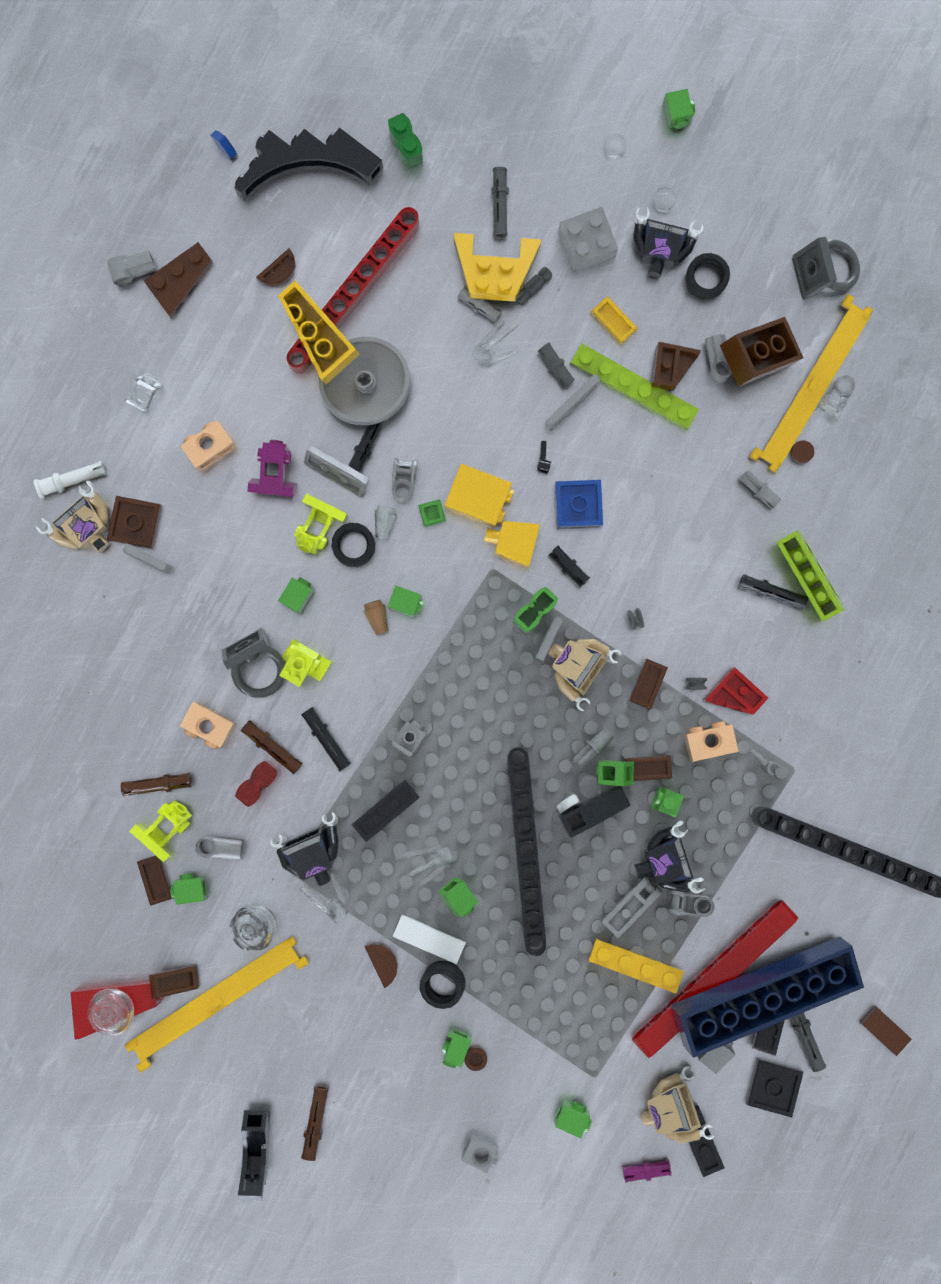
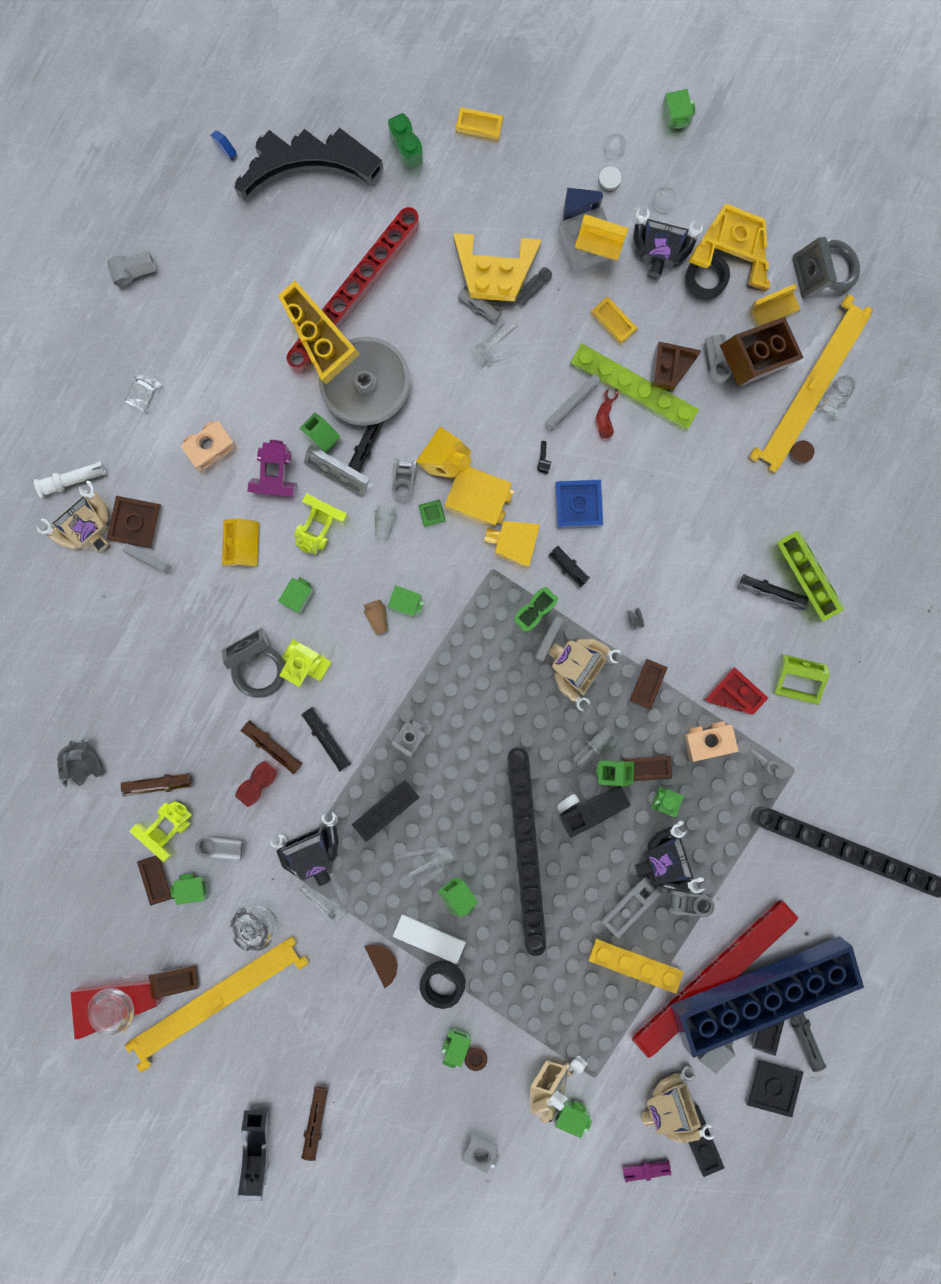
(78, 766): none -> dark grey helmet
(178, 277): reddish brown wing -> none
(221, 730): light nougat brick -> none
(240, 542): none -> yellow panel
(279, 270): reddish brown tile -> none
(320, 432): none -> bright green brick
(353, 527): black tyre -> none
(444, 455): none -> yellow torso
(479, 123): none -> yellow tile
(500, 194): dark grey pin -> none
(549, 1086): none -> tan torso
(556, 365): dark grey pin -> none
(580, 201): none -> dark blue tile
(601, 237): none -> yellow panel
(603, 419): none -> clear red arm
(609, 179): none -> white tile
(696, 684): dark grey bush -> none
(739, 235): none -> yellow wing
(761, 490): light grey axle -> none
(775, 306): none -> yellow panel
(802, 668): none -> lime tile
(885, 1031): reddish brown tile -> none

